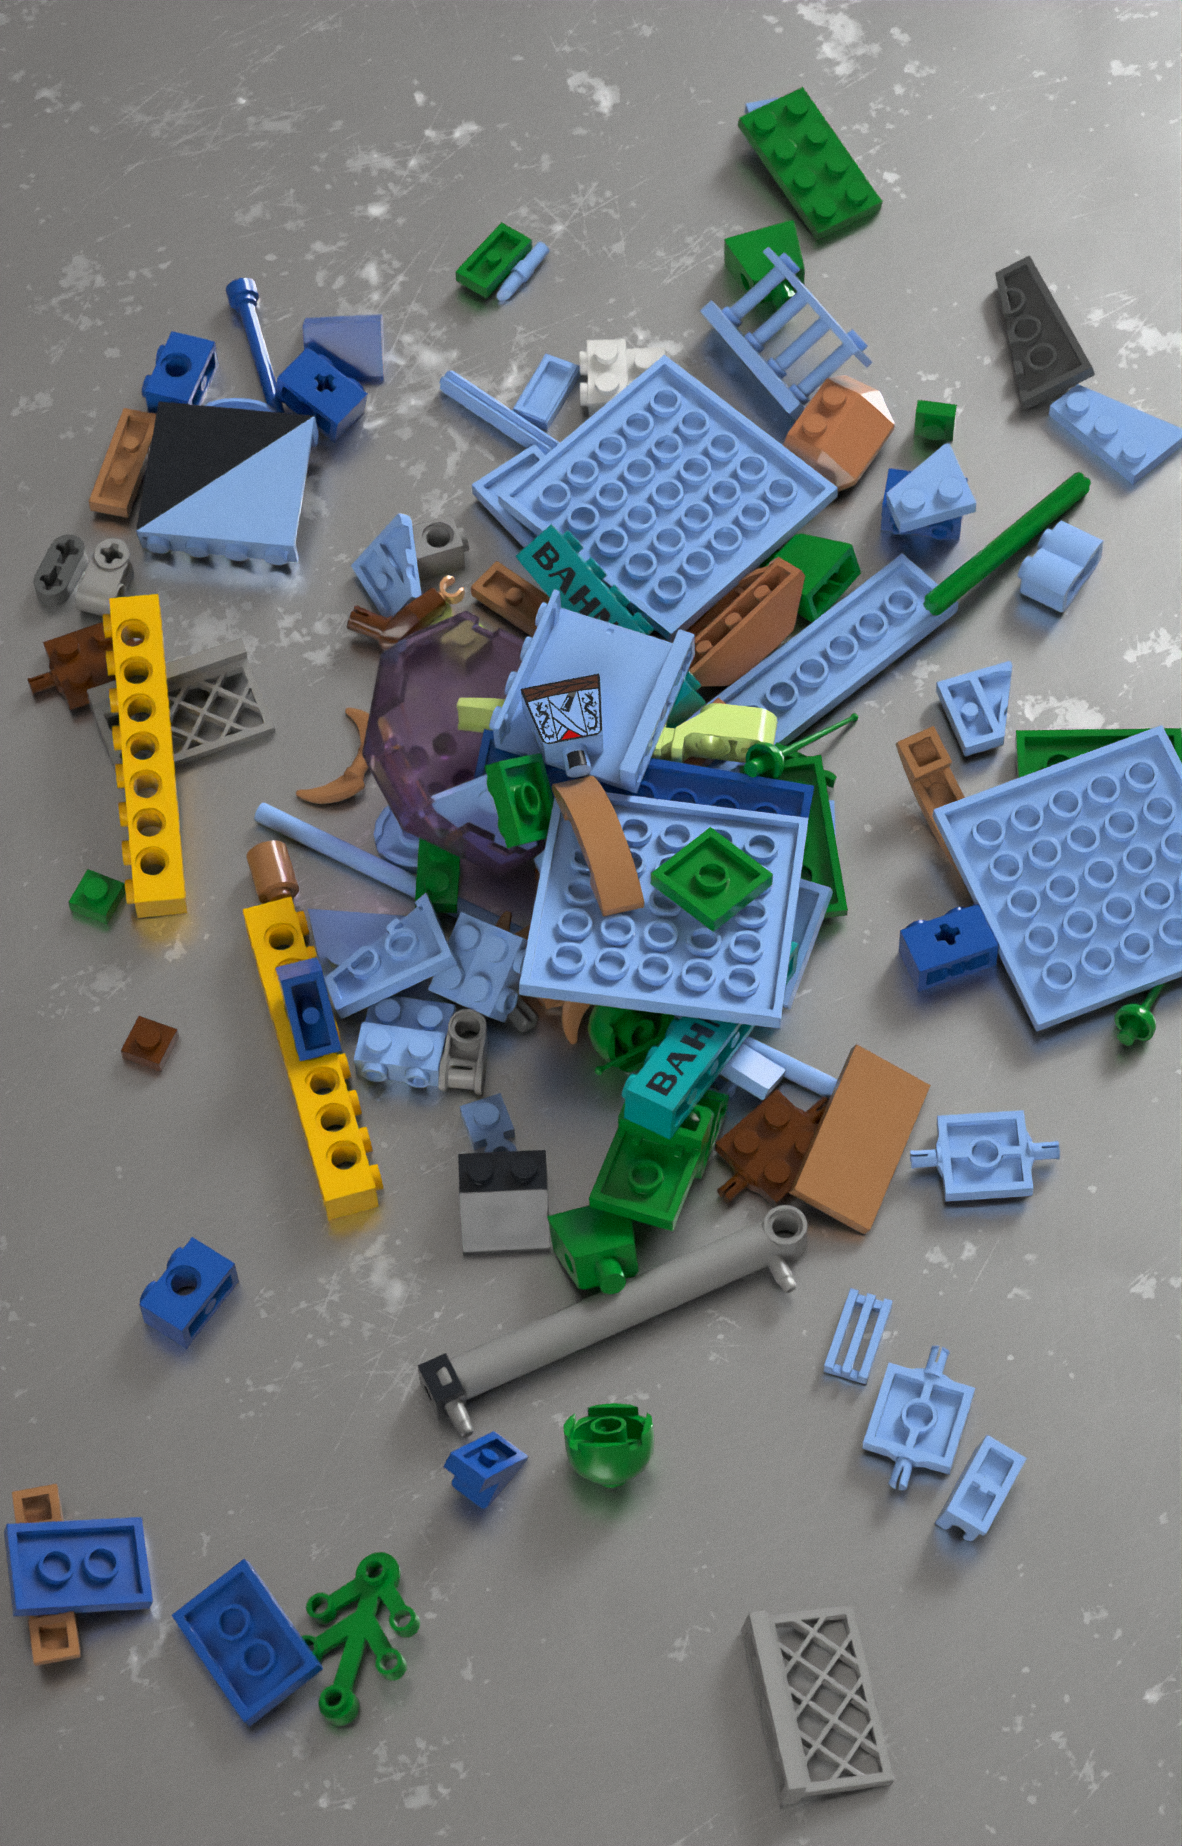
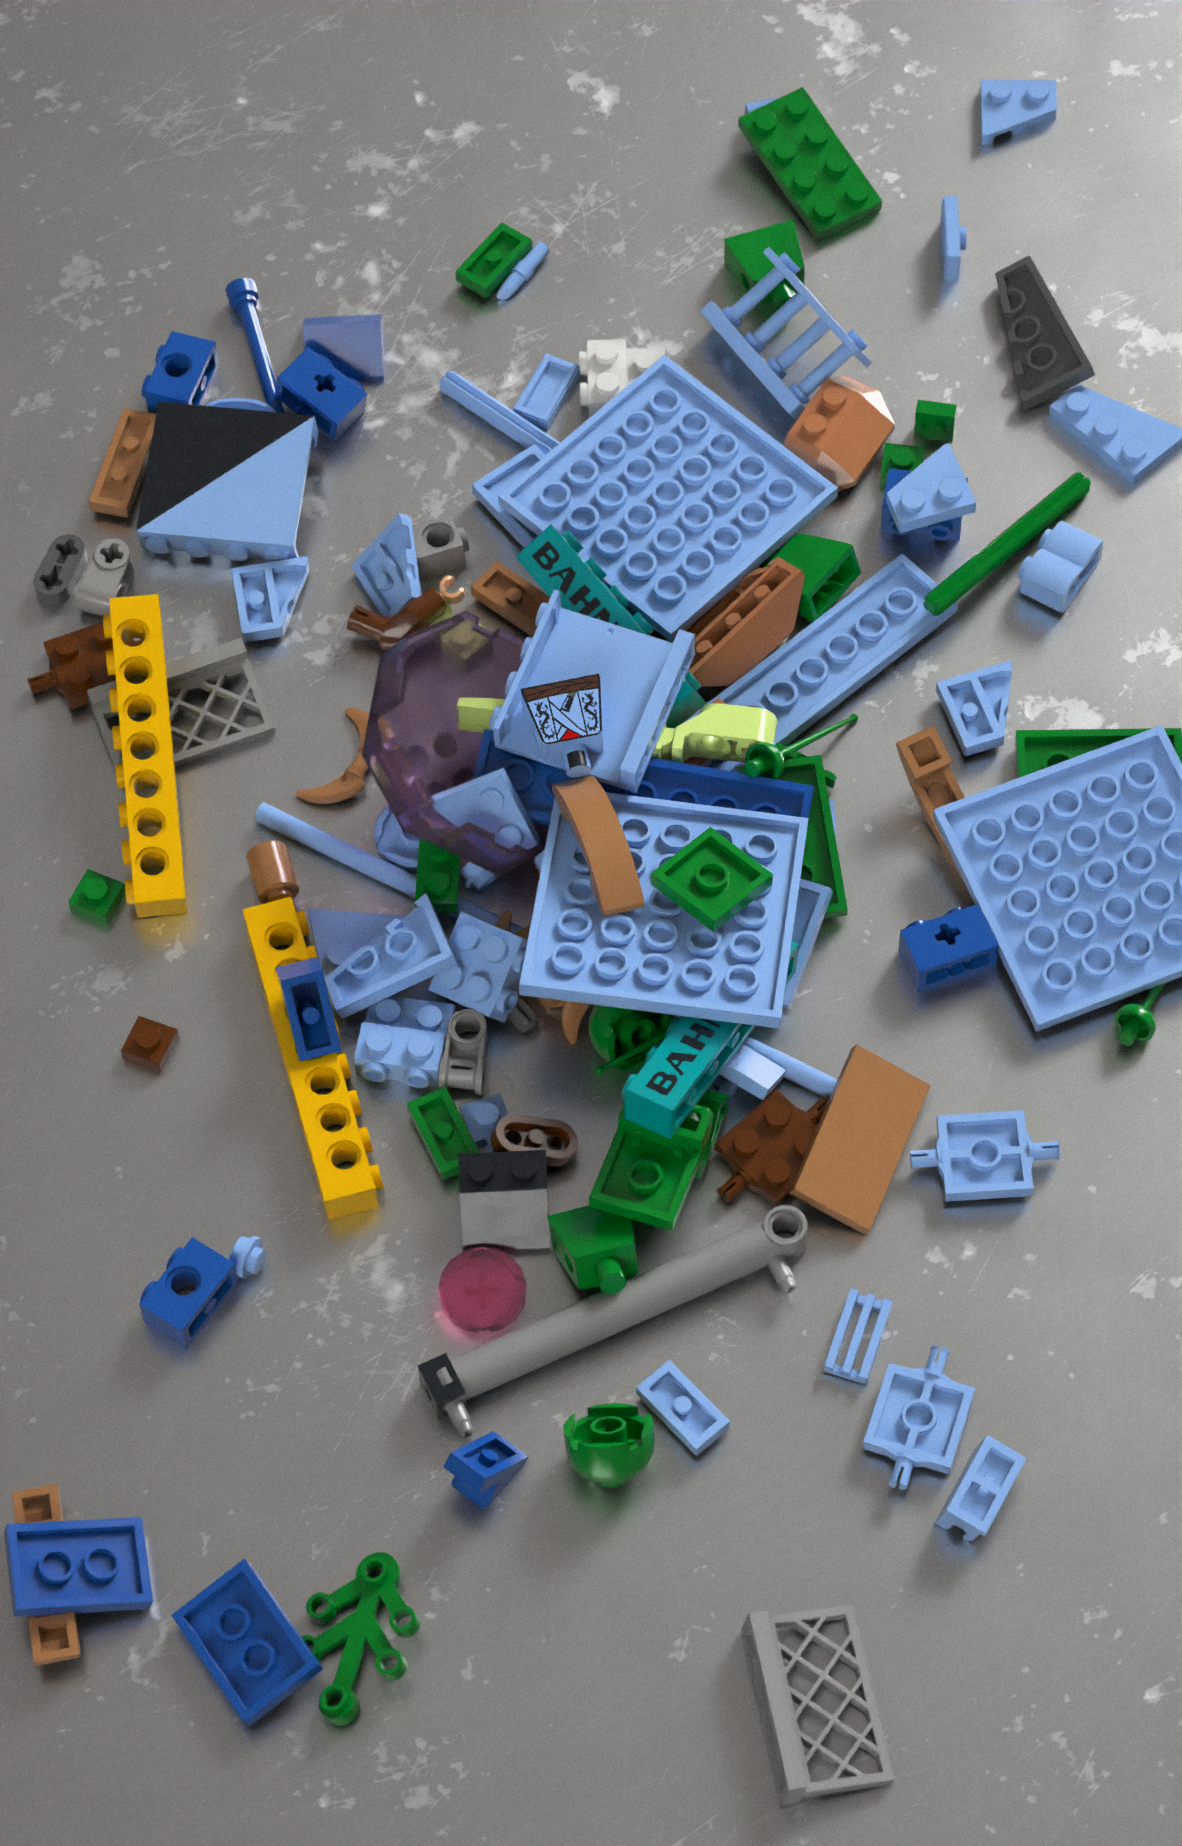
(248, 1256): none -> light blue plate
(268, 596): none -> light blue wing
(441, 1130): none -> green plate
(477, 876): none -> light blue plate
(482, 1290): none -> clear pink tile
(521, 798): green plate -> none
(534, 1134): none -> reddish brown plate
(682, 1407): none -> light blue plate
(900, 457): none -> green plate
(952, 237): none -> light blue plate
(1015, 106): none -> light blue wing

